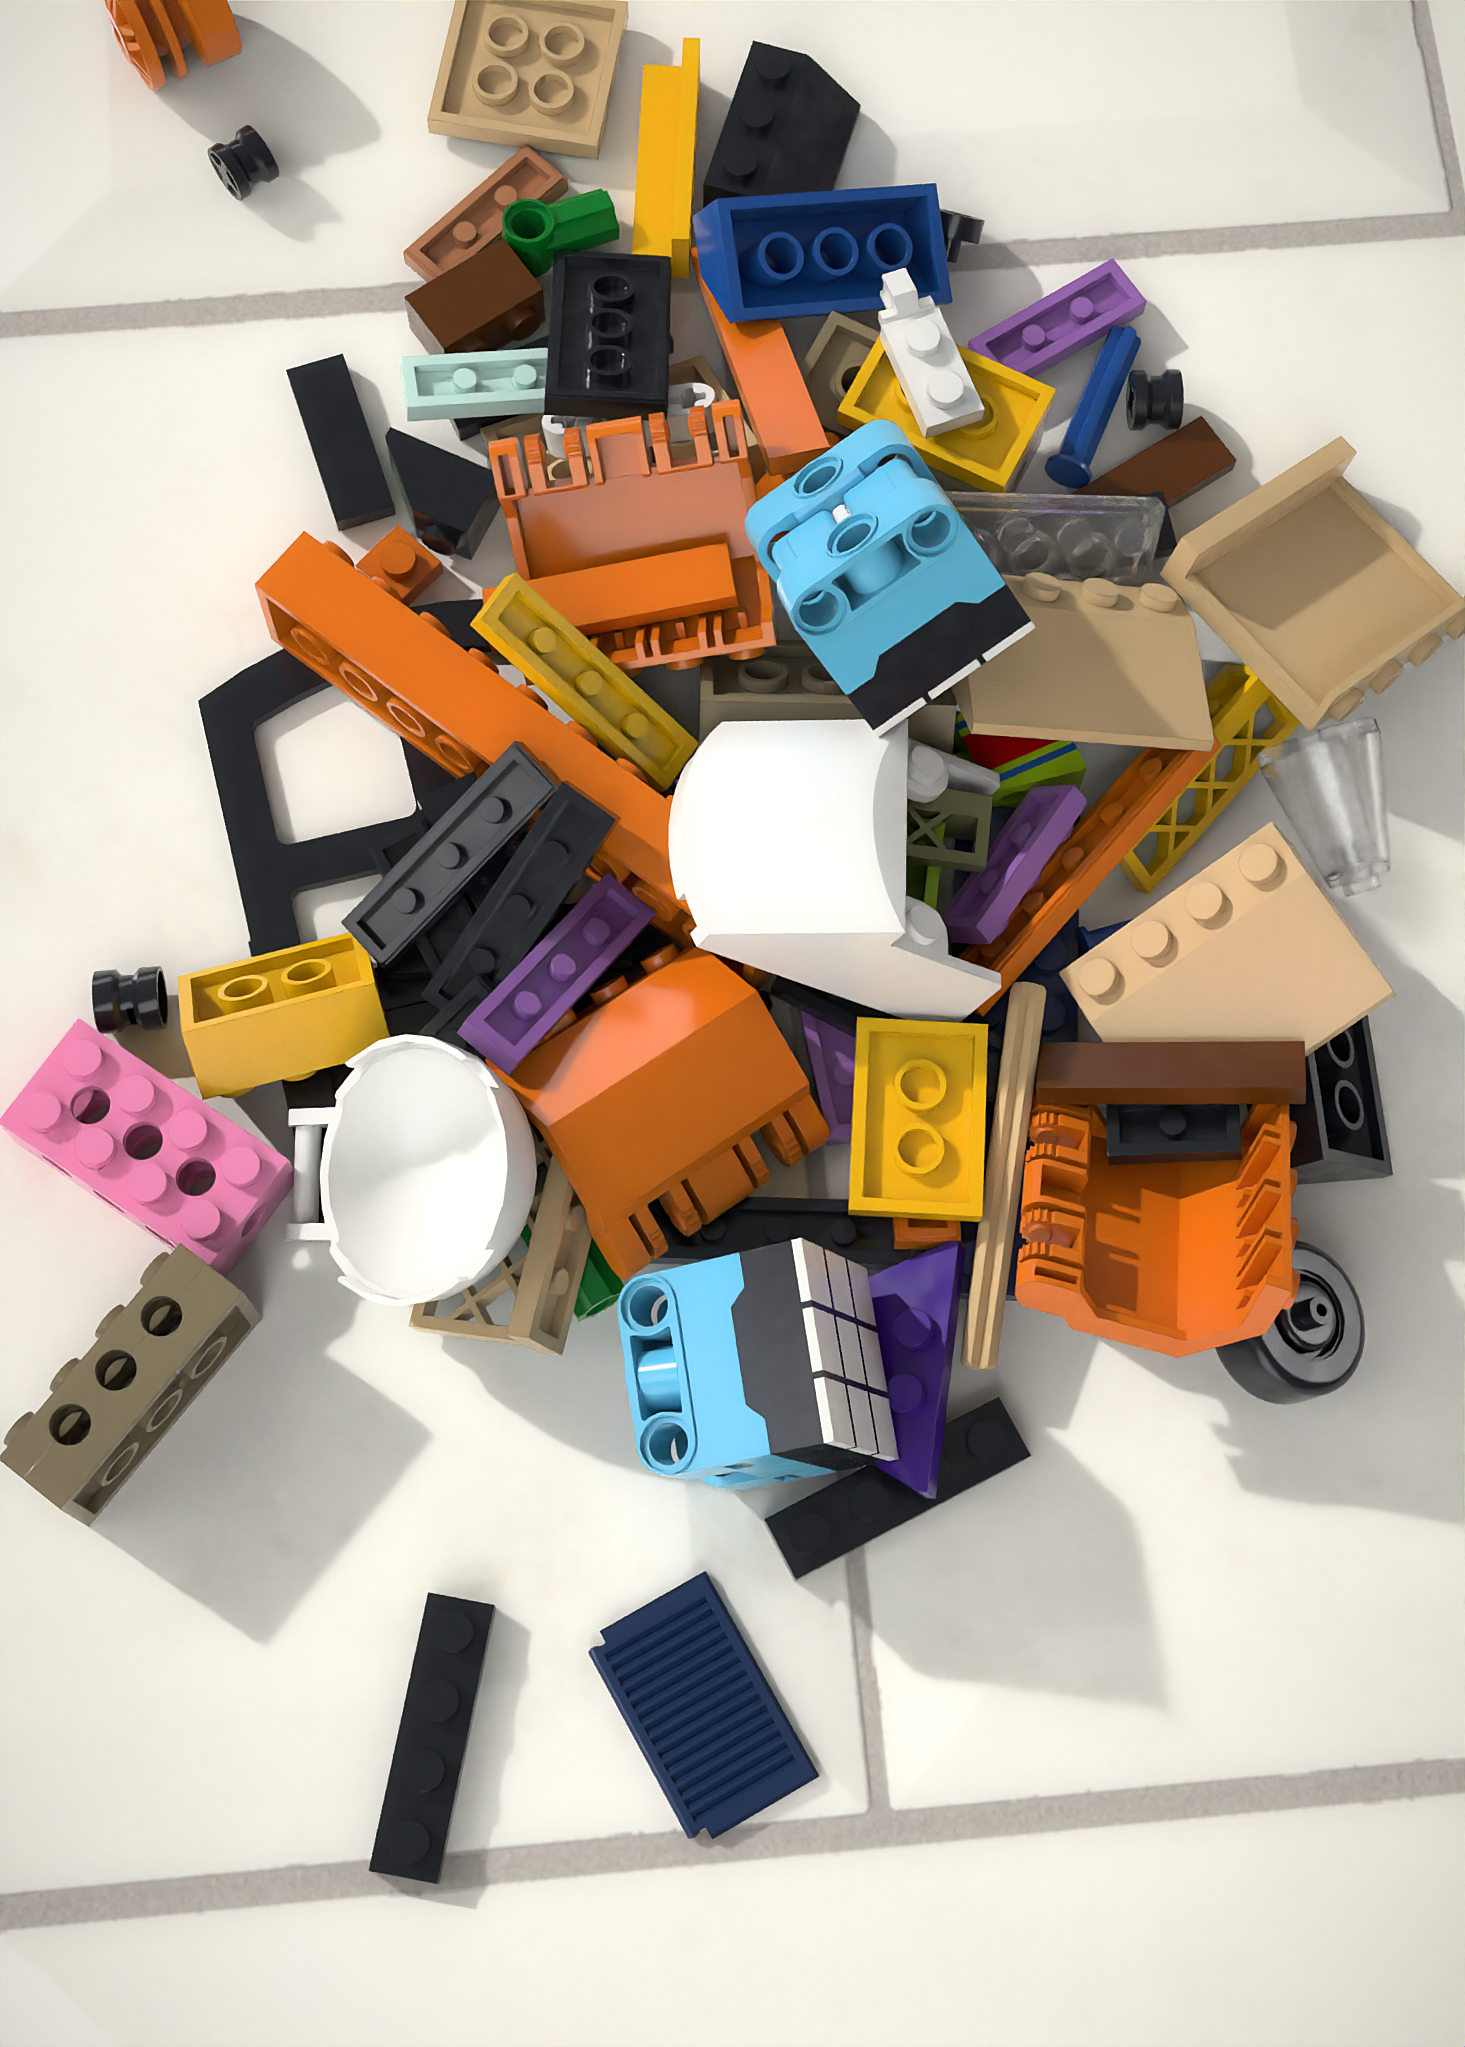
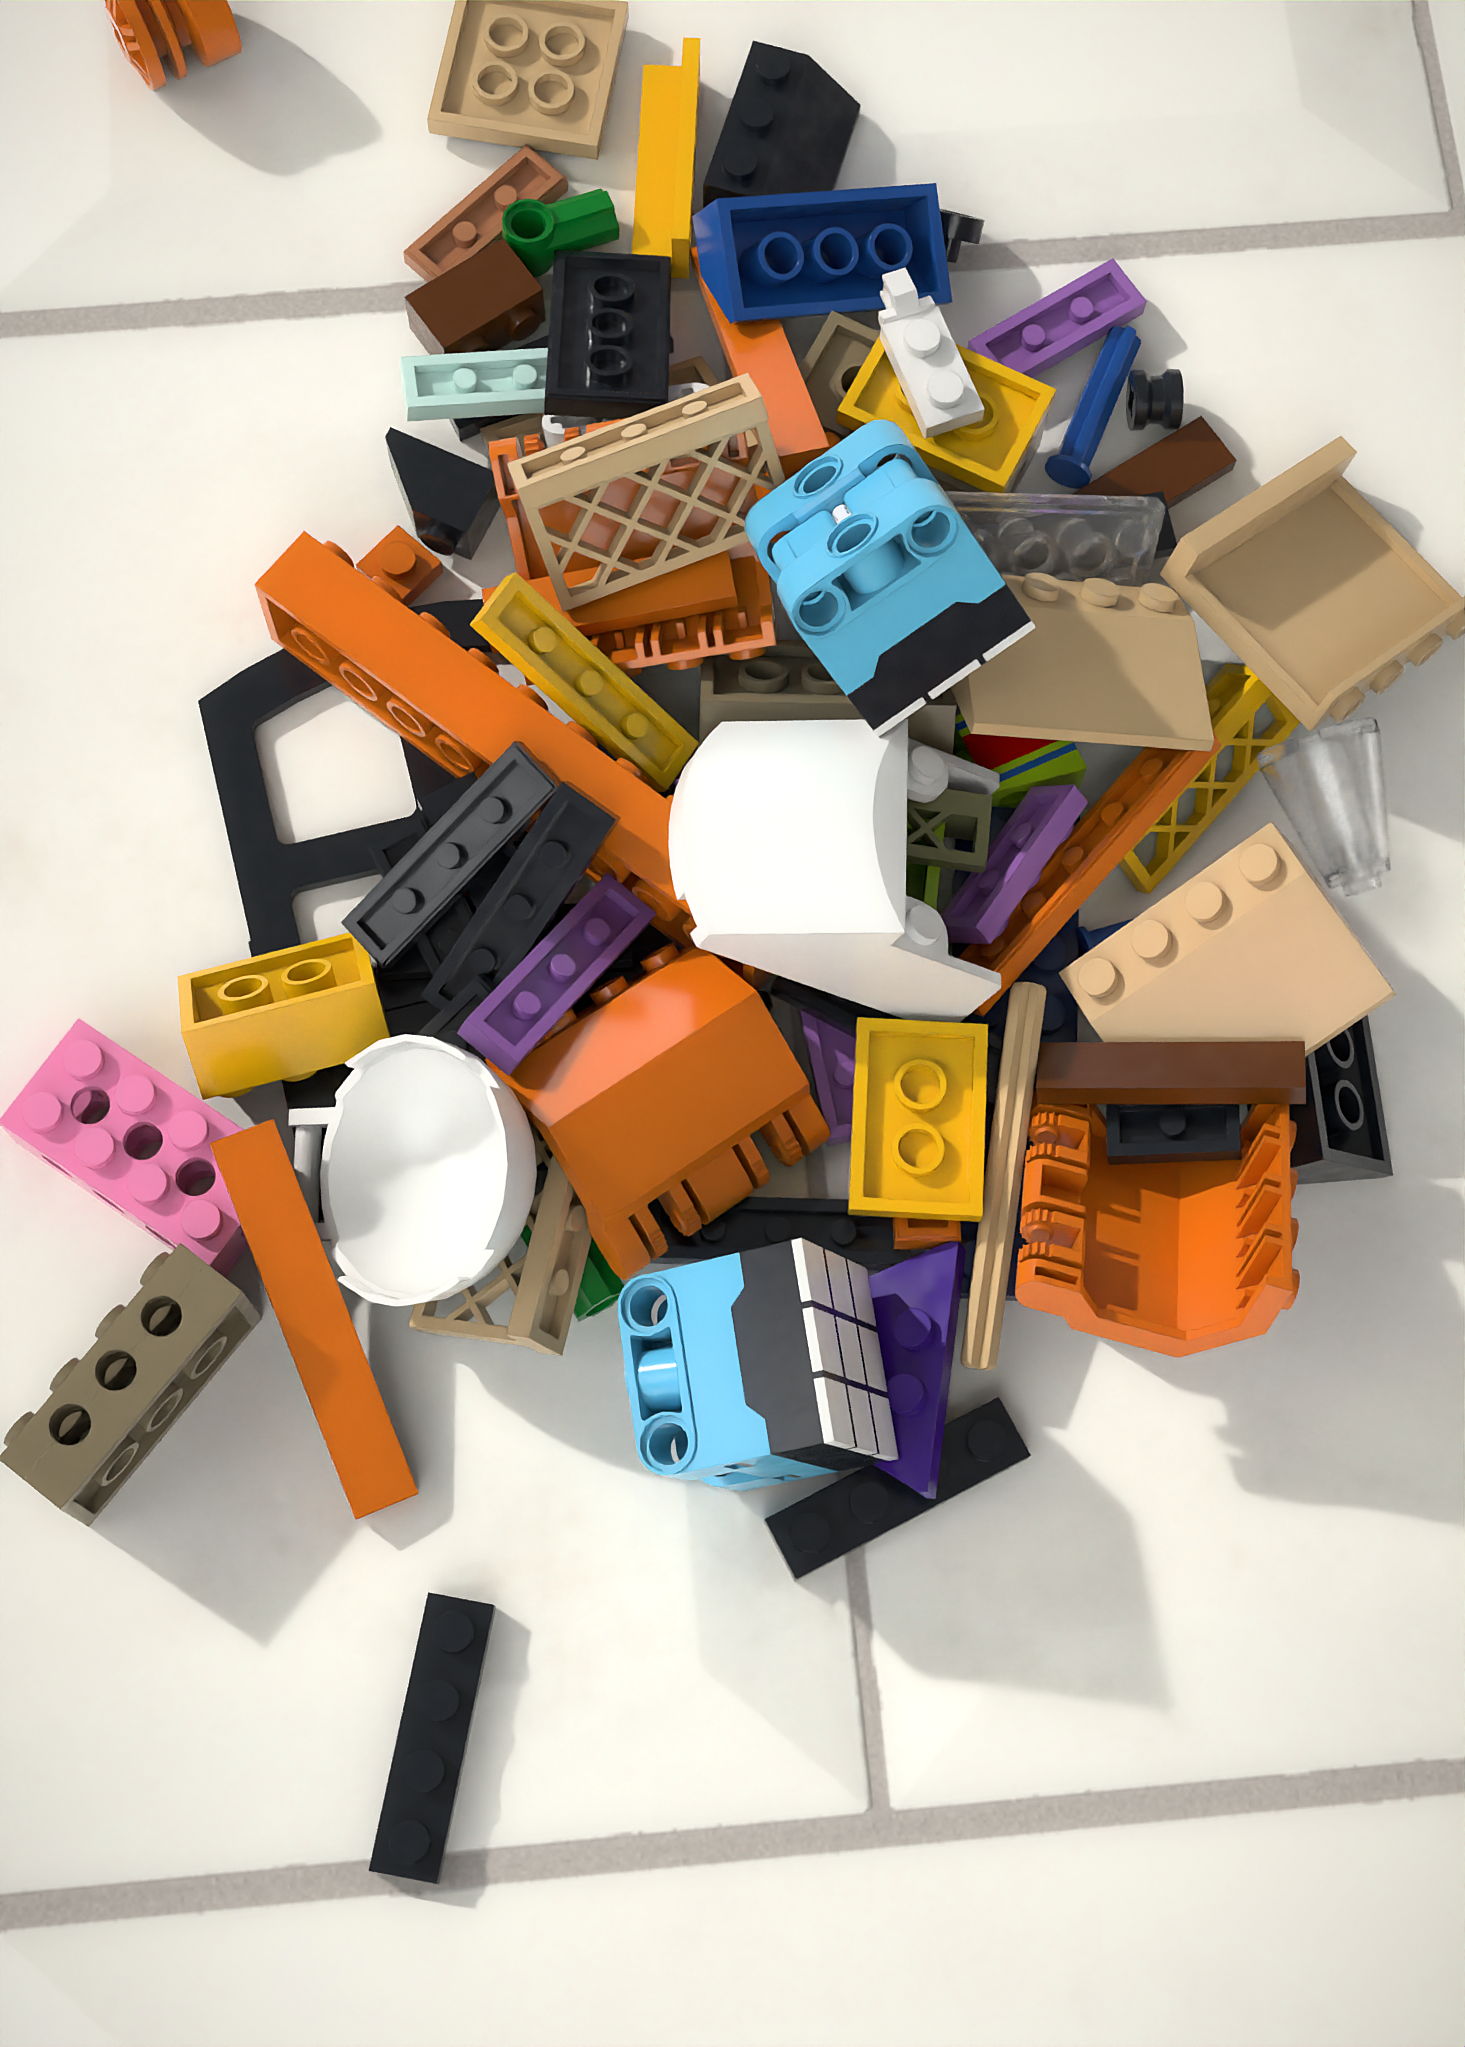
(129, 1000): black wheel -> none
(243, 162): black wheel -> none
(314, 1318): none -> orange tile
(341, 442): black tile -> none
(624, 451): none -> tan fence
(701, 1709): dark blue window -> none
(1308, 1346): black wheel -> none

